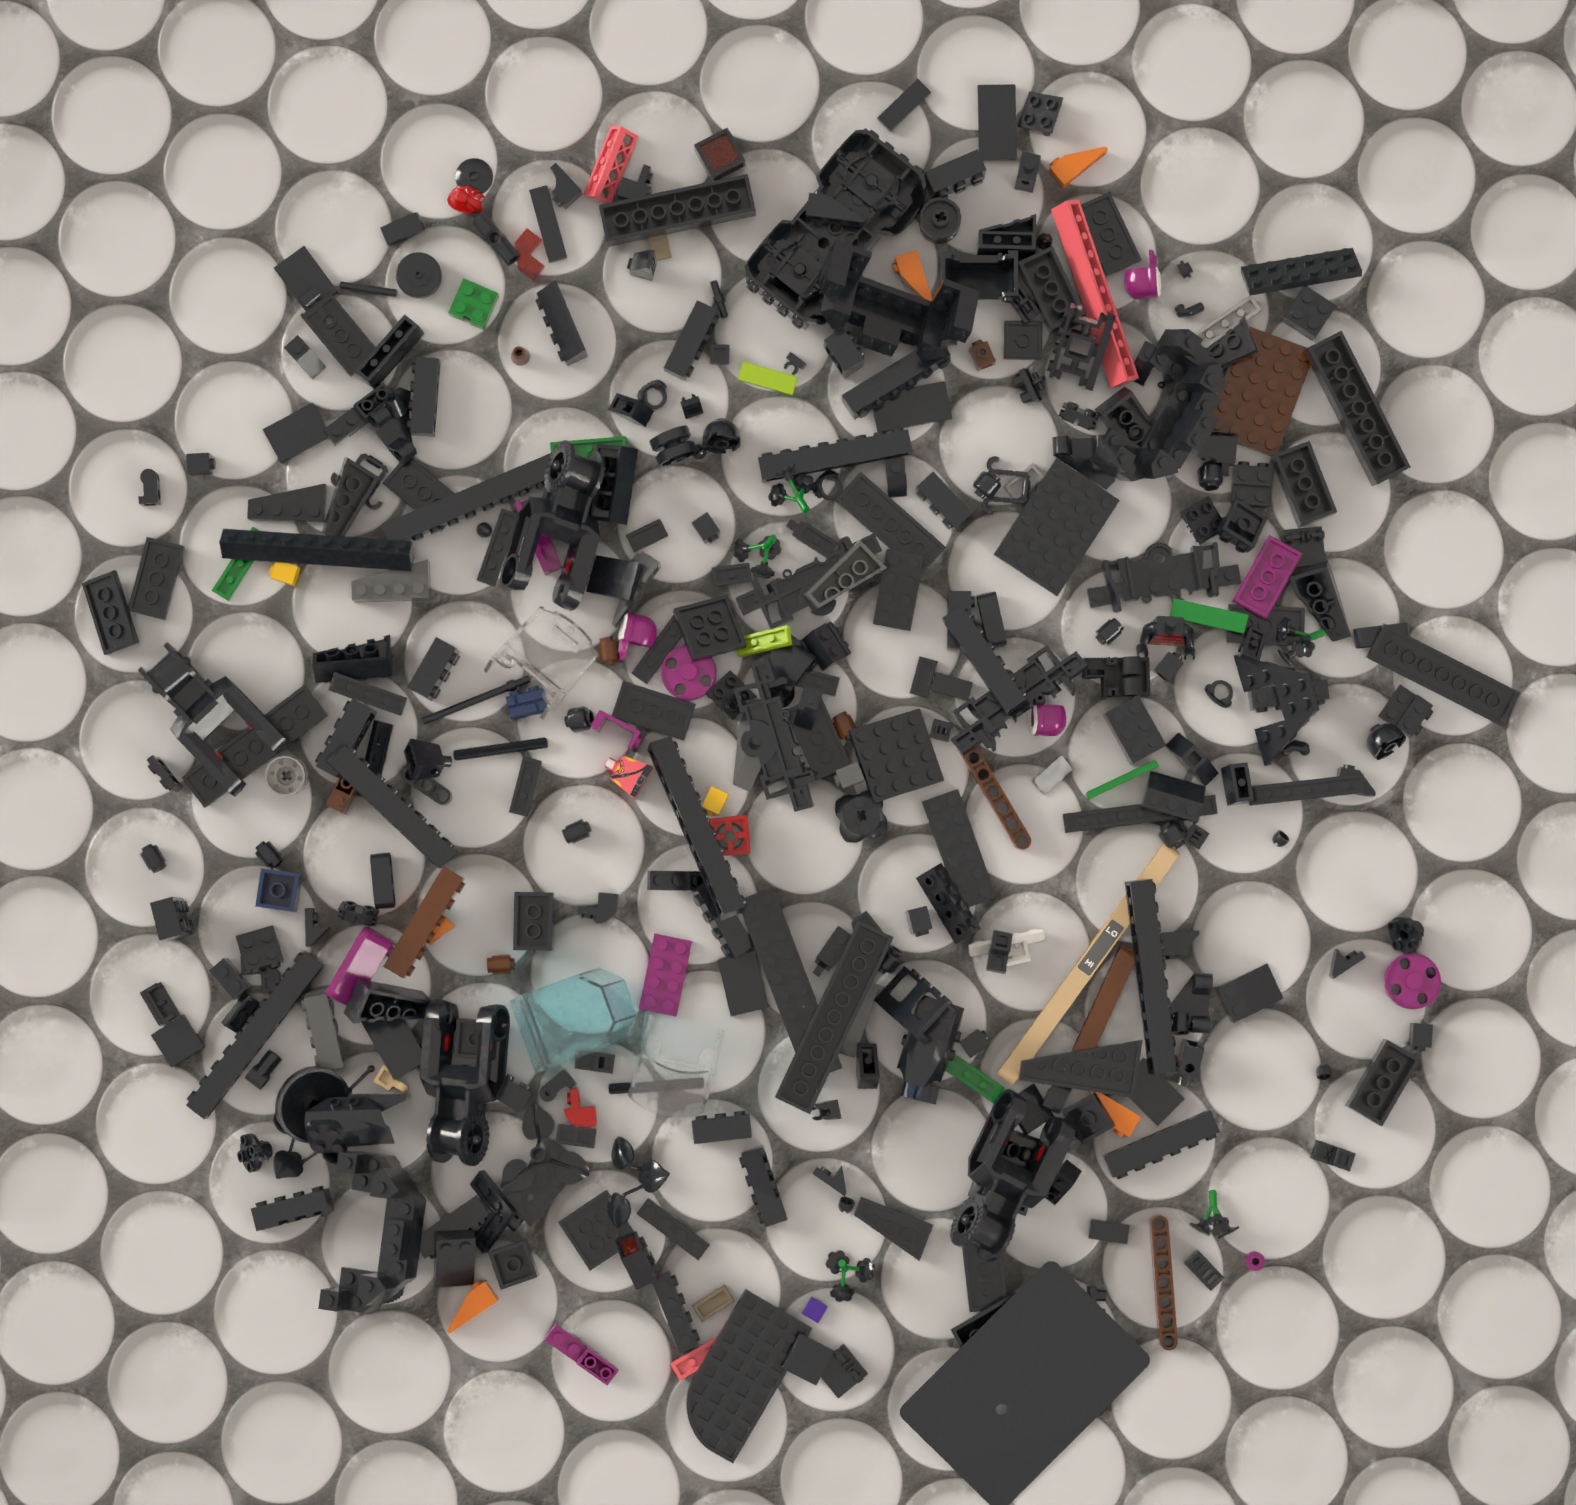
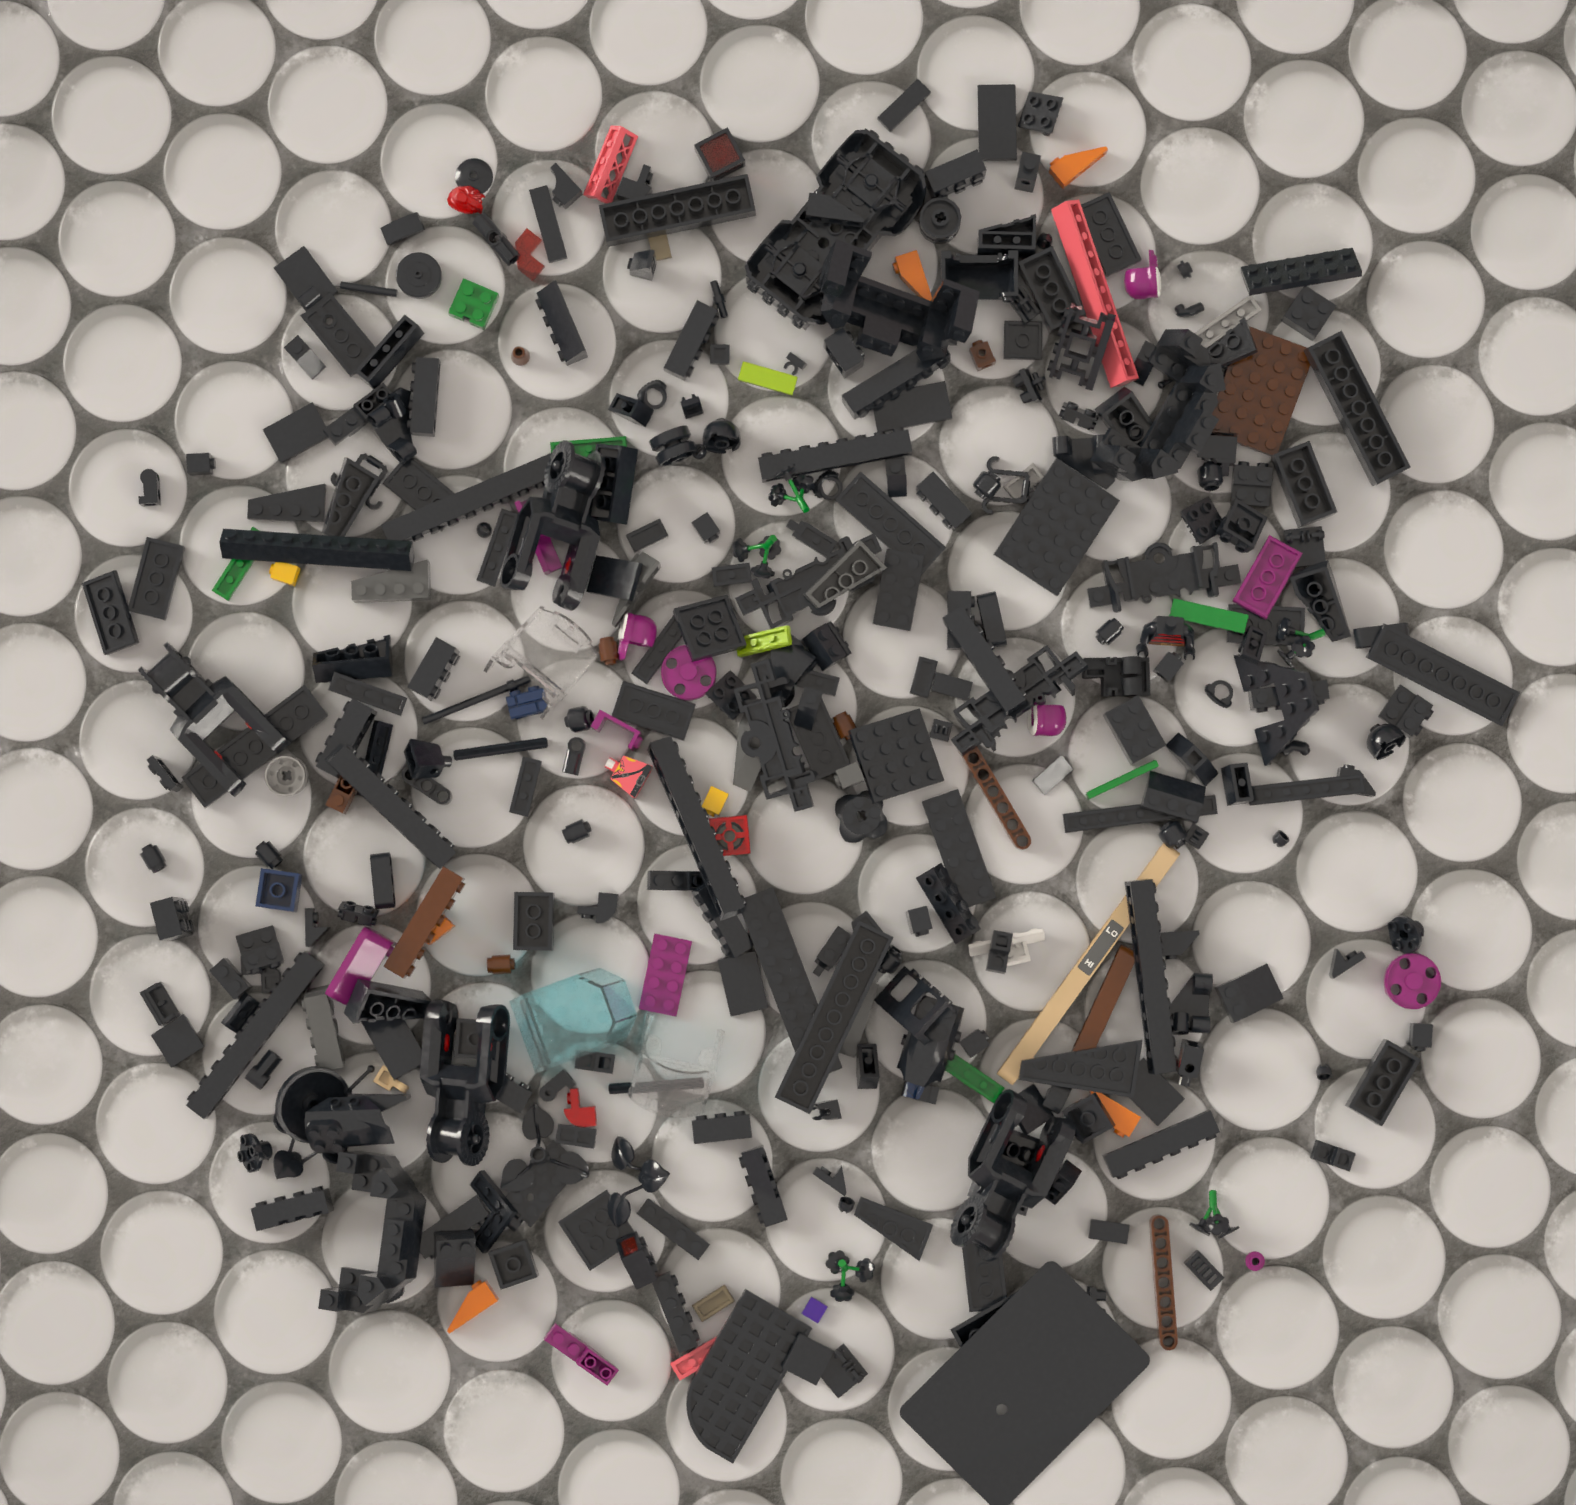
(573, 758): none -> black piece

